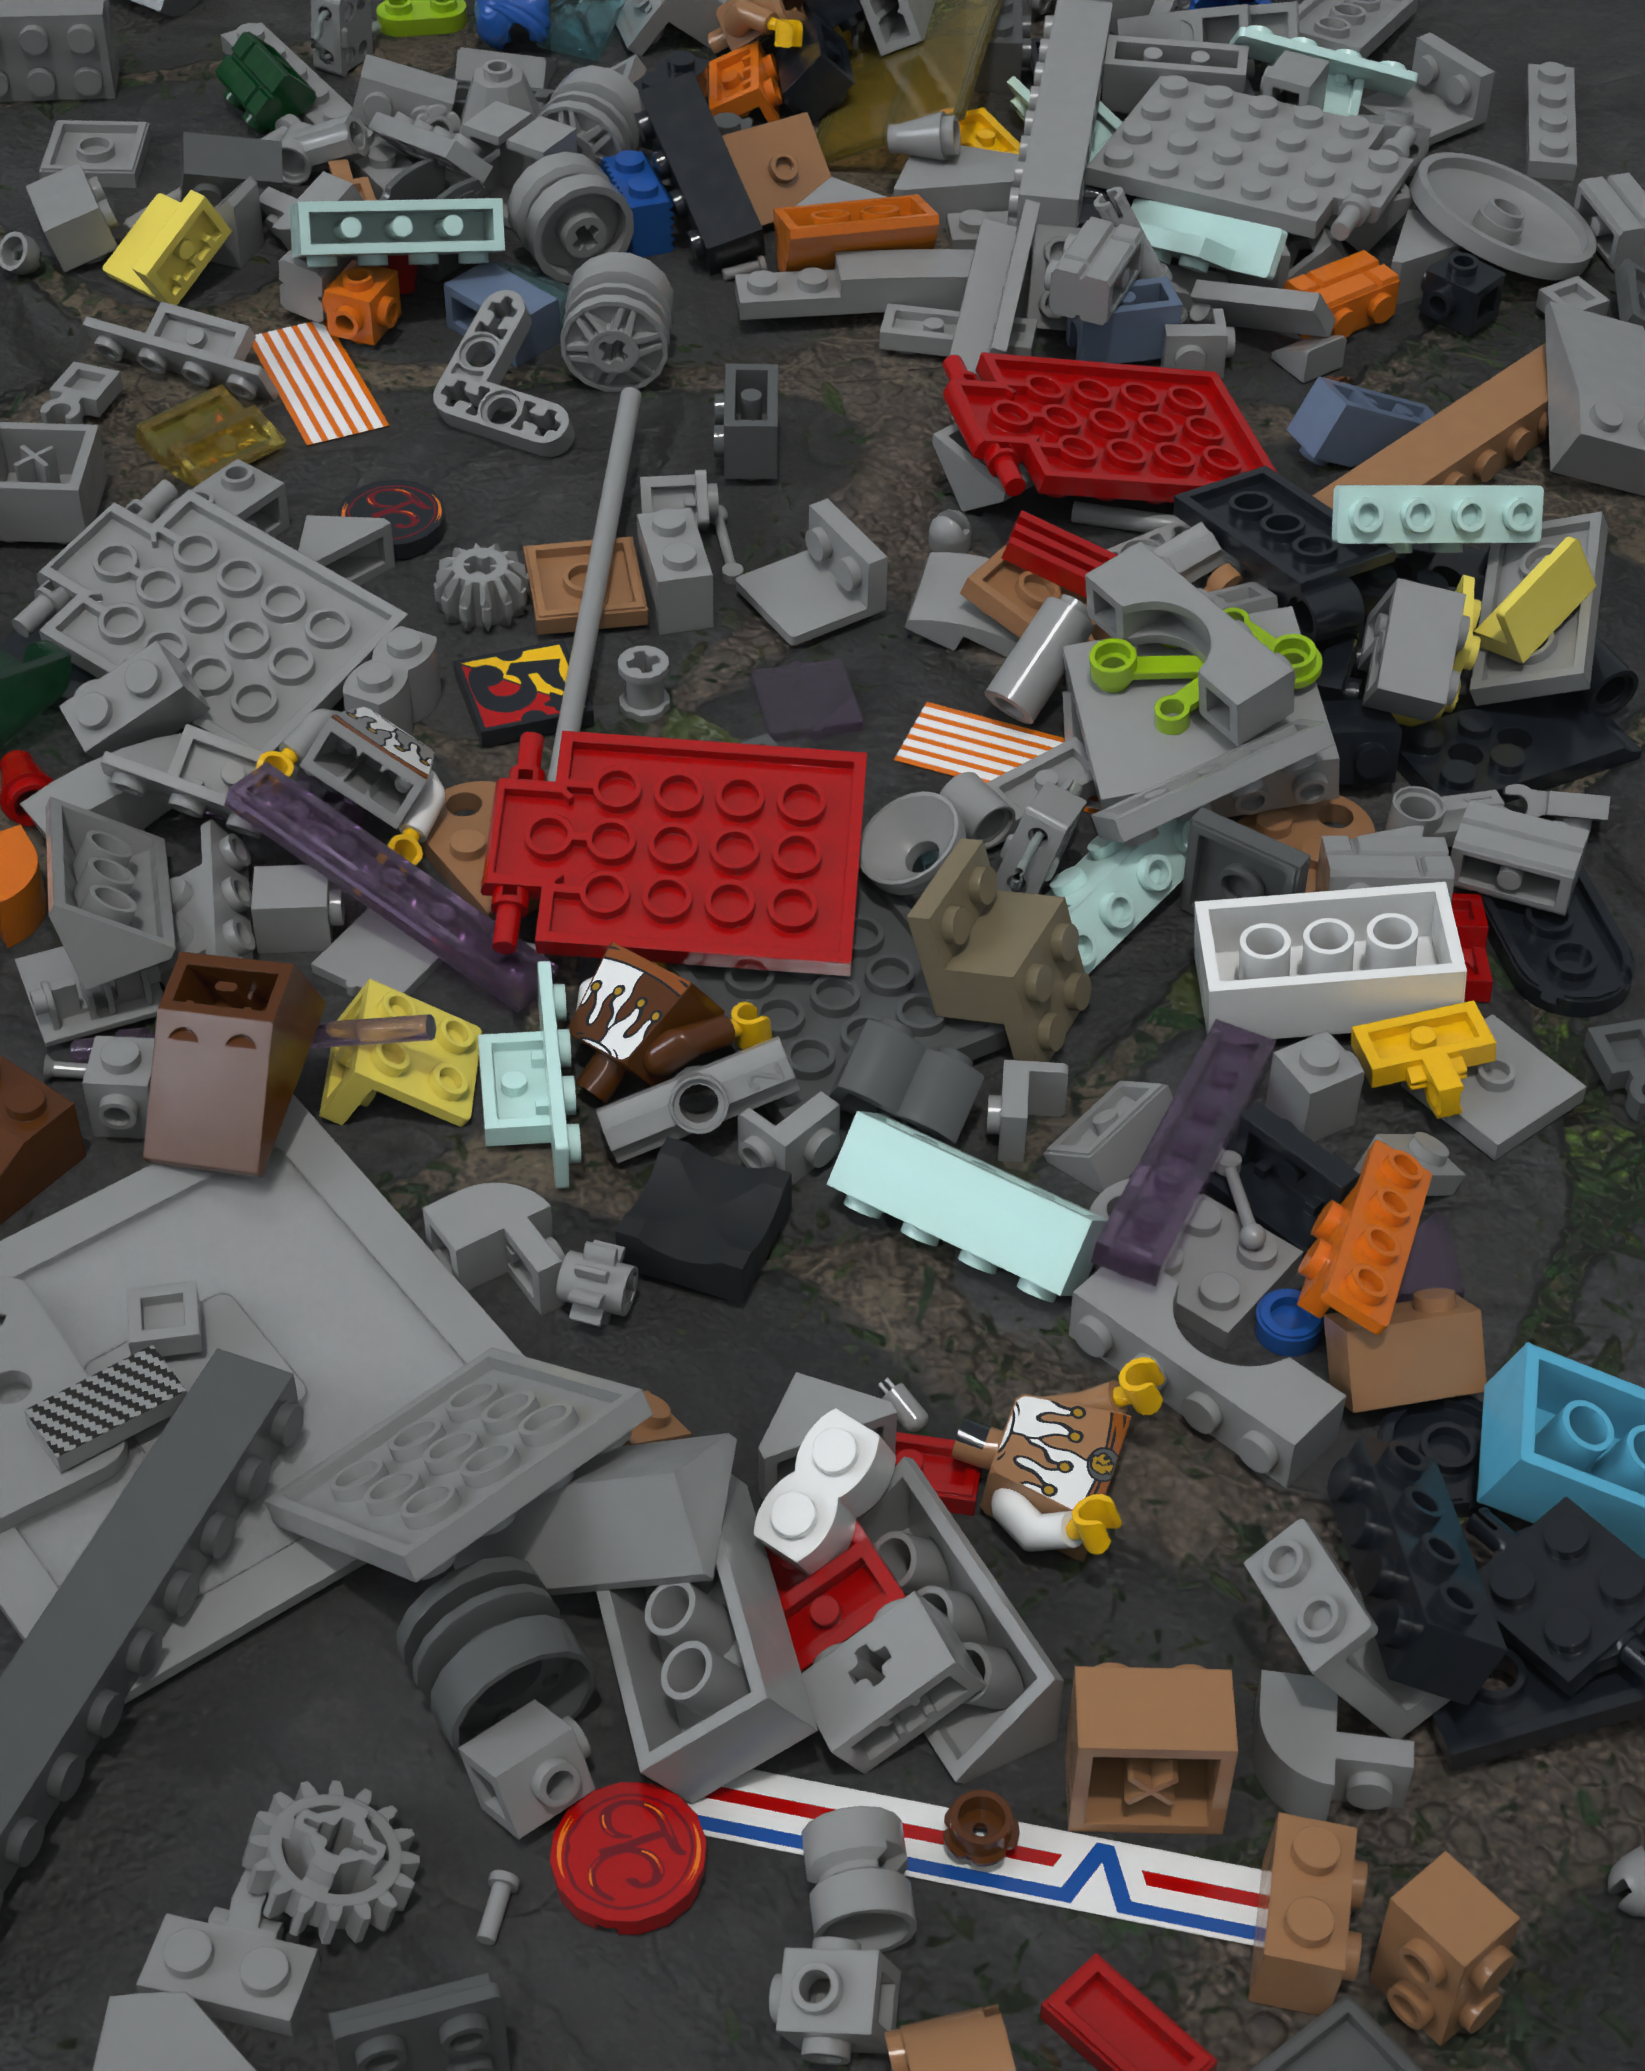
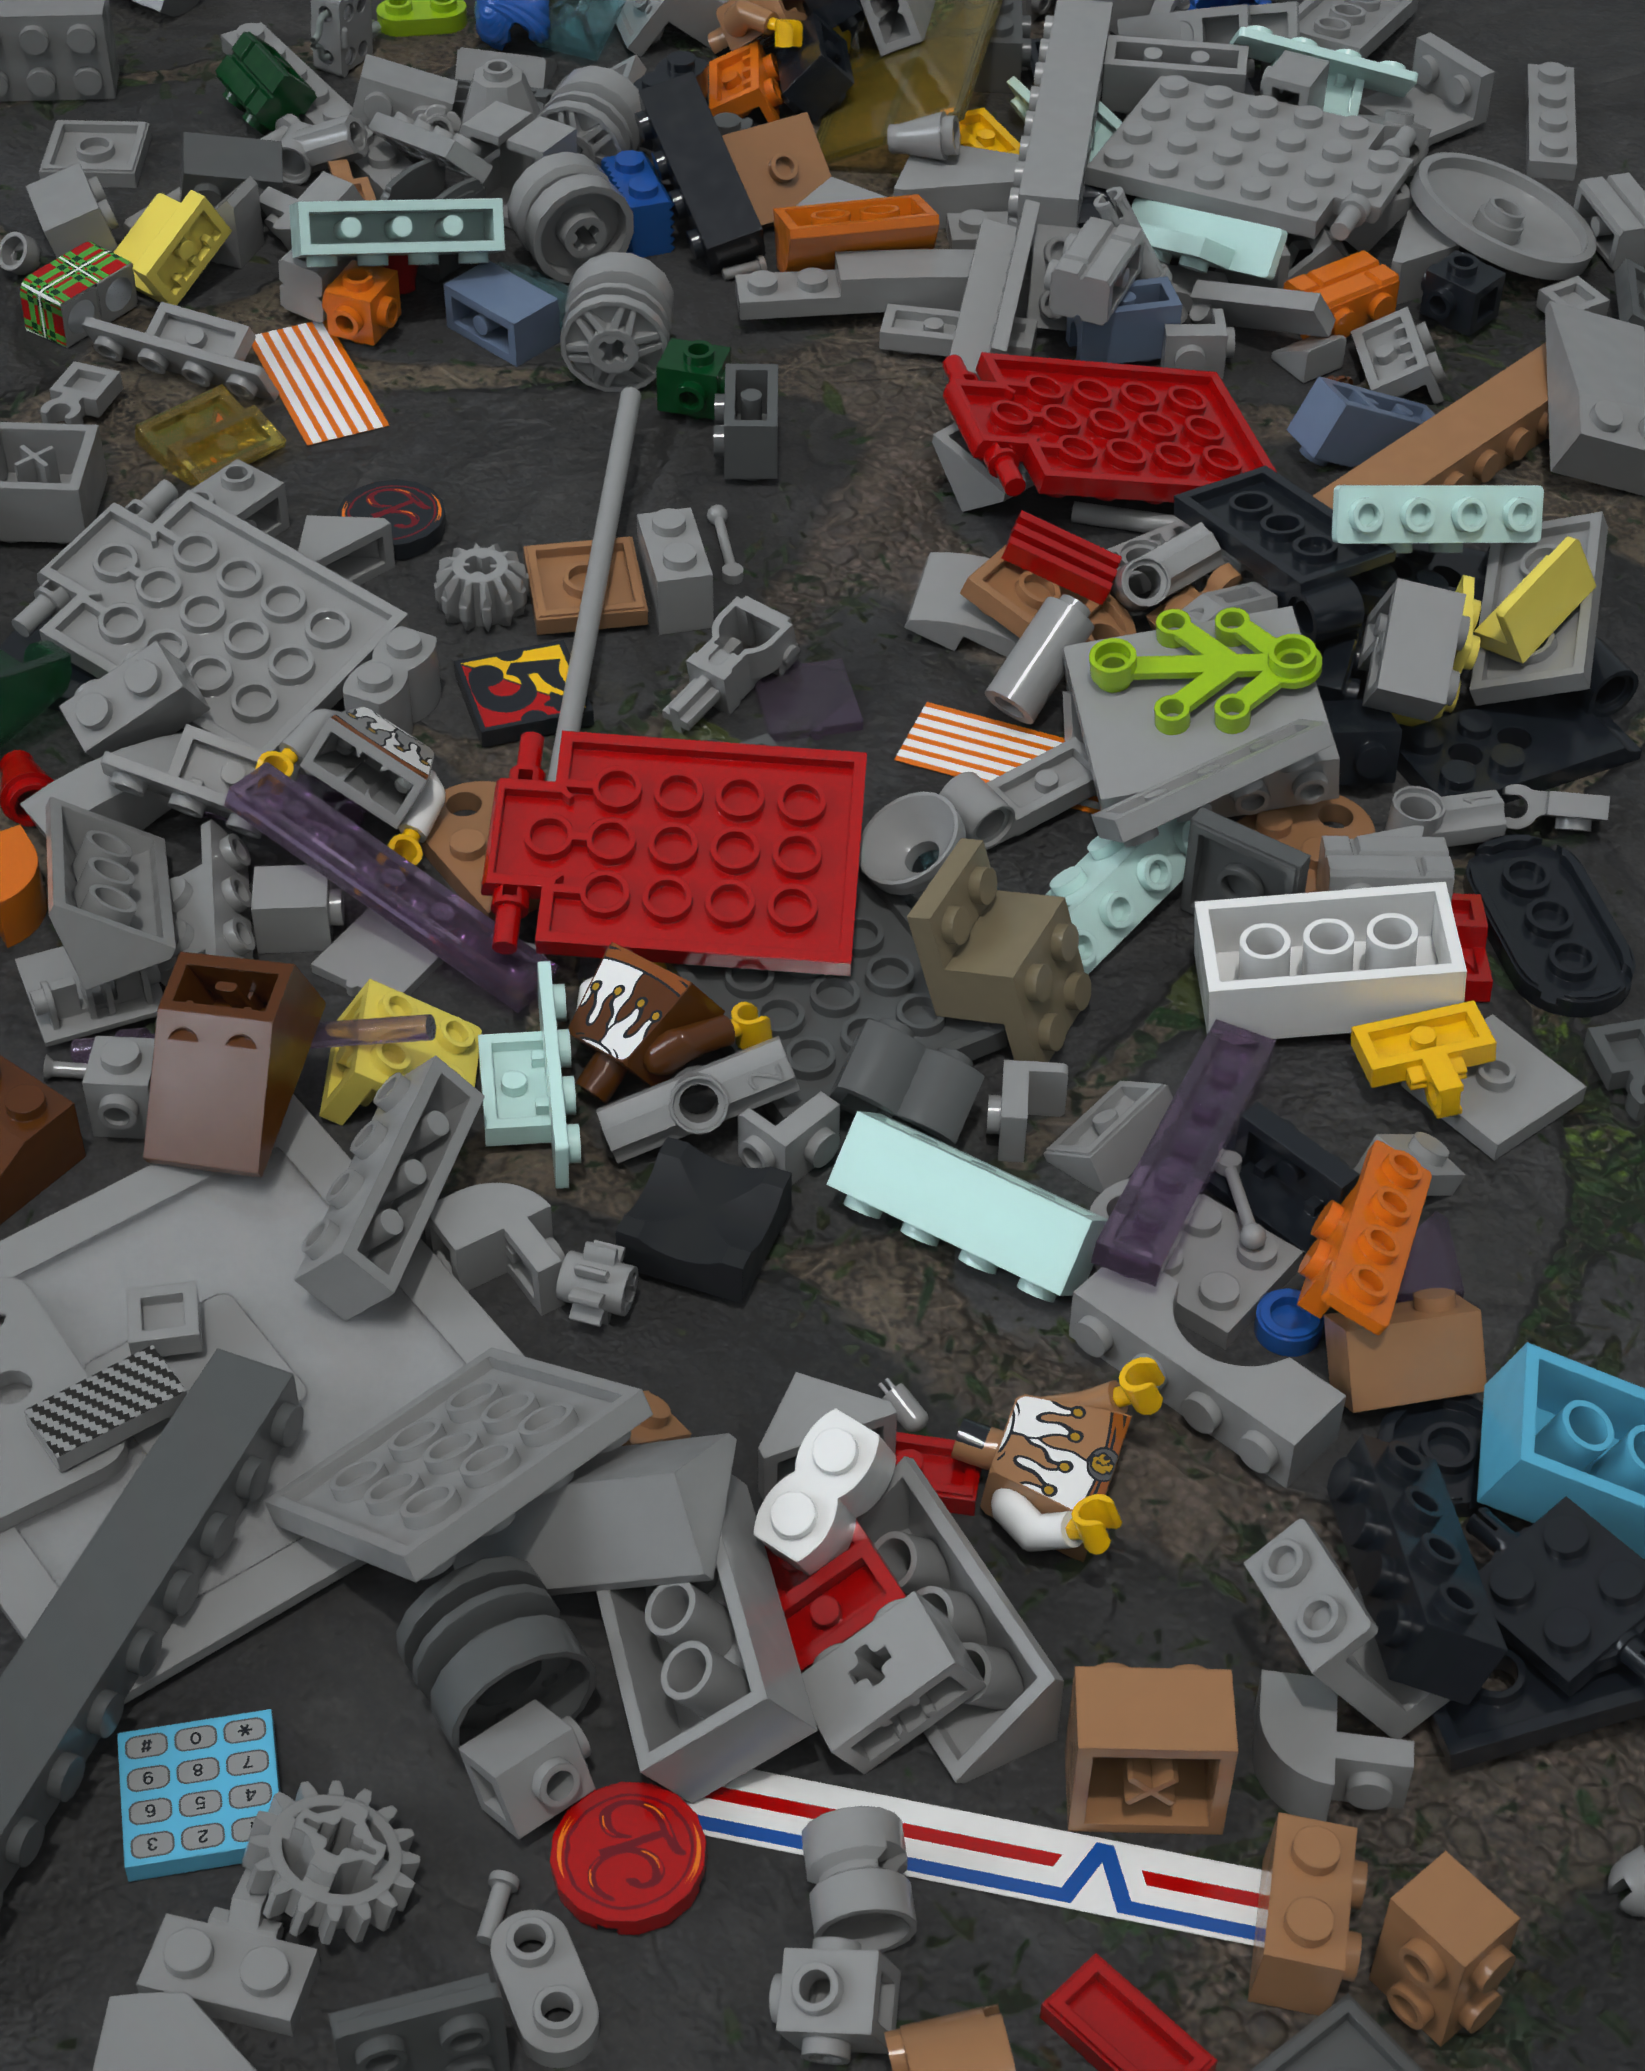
(63, 293): none -> piece
(194, 1792): none -> tile
(389, 1188): none -> light grey brick
(483, 386): light grey beam -> none
(541, 1982): none -> light grey plate
(643, 677): light grey bush -> none
(680, 493): light grey bracket -> none
(690, 377): none -> dark green brick
(724, 671): none -> light grey piece
(823, 587): light grey bracket -> none
(950, 532): light grey hinge -> none
(980, 1811): reddish brown plate -> none
(1040, 838): light grey piece -> none
(1148, 601): light grey arch -> none
(1315, 1086): light grey brick -> none
(1397, 356): none -> light grey bracket
(1518, 857): light grey brick -> none

